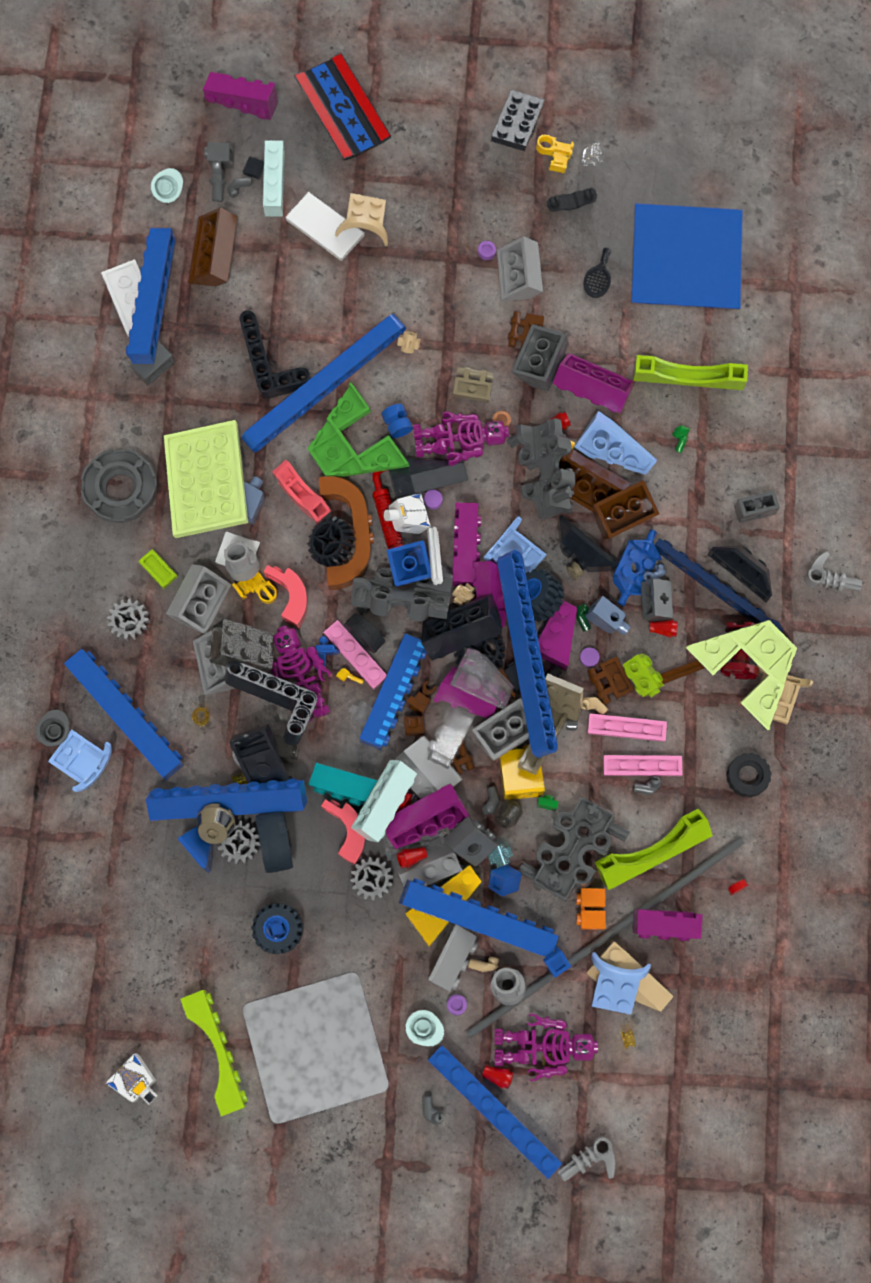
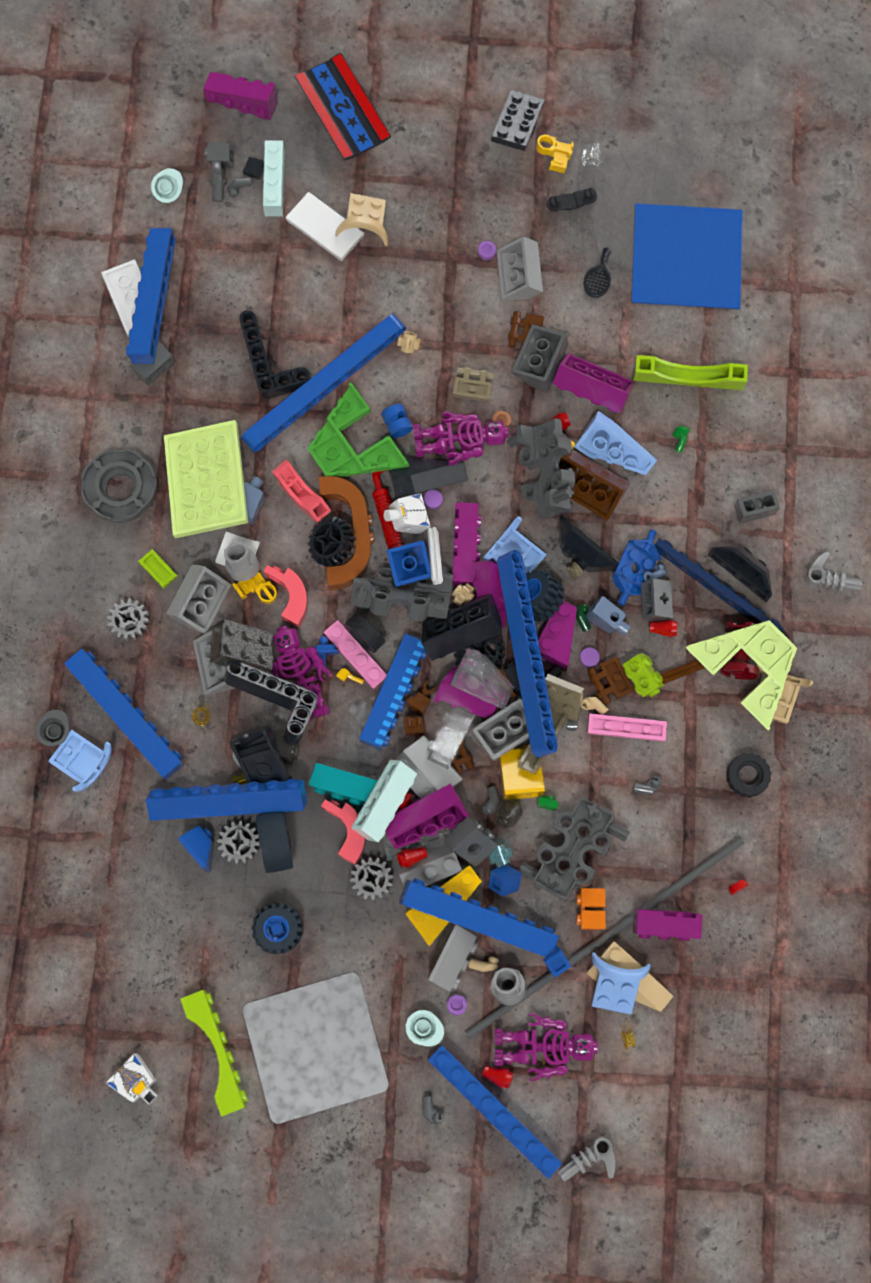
(213, 248): reddish brown slope -> none
(215, 823): dark tan cone -> none
(622, 867): lime arch -> none
(624, 510): reddish brown slope -> none
(642, 765): bright pink plate -> none

